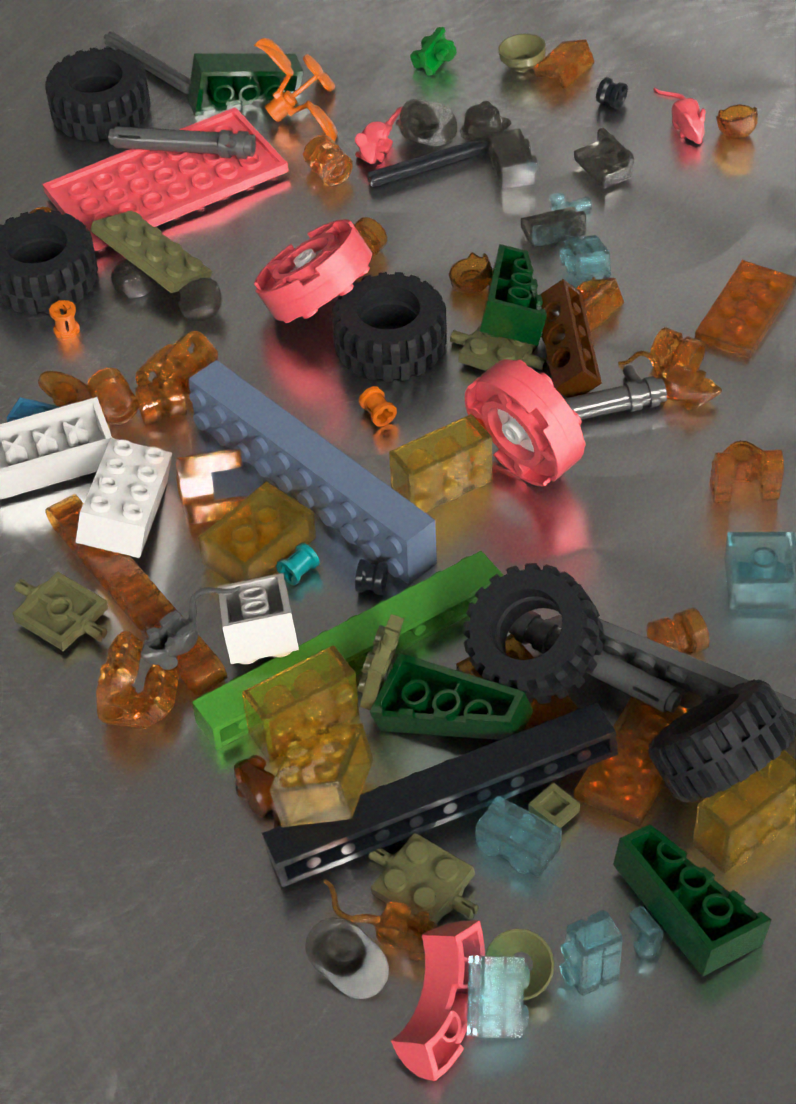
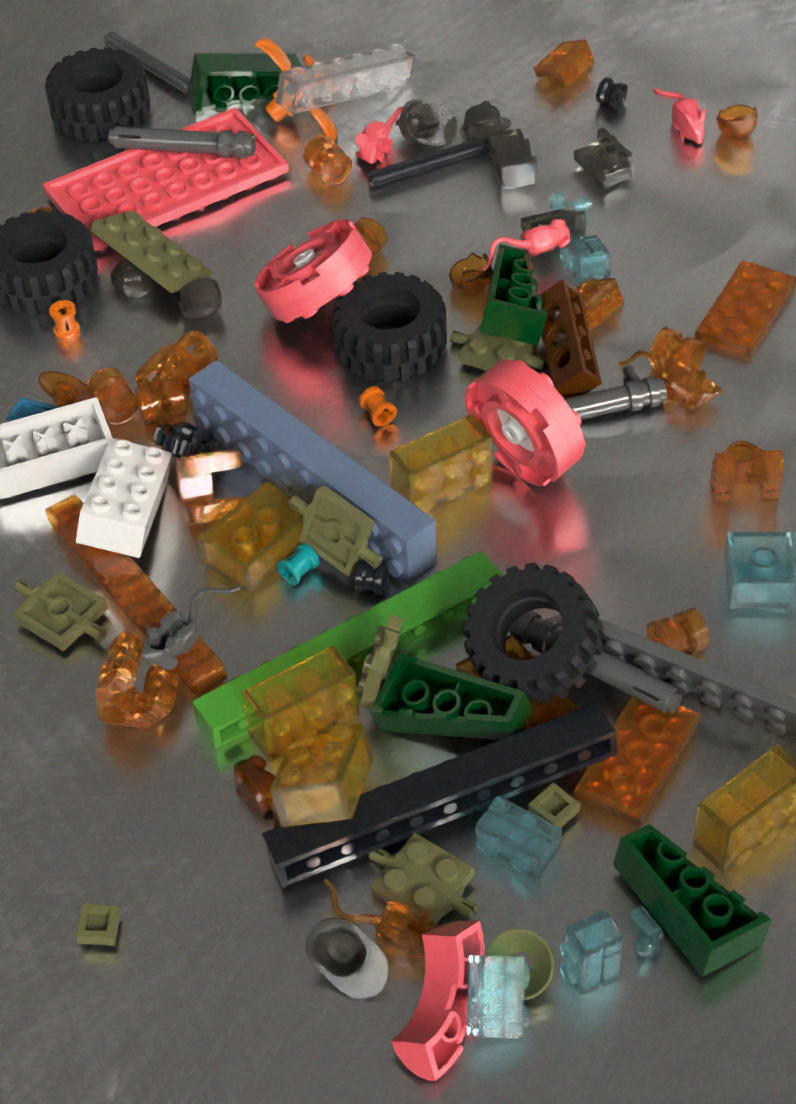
(98, 924): none -> olive plate
(185, 439): none -> black gear
(257, 619): white brick -> none
(336, 530): none -> olive plate
(345, 78): none -> clear brick
(433, 52): green hips -> none
(522, 51): olive piece -> none
(537, 239): none -> coral animal
(722, 741): black tyre -> none

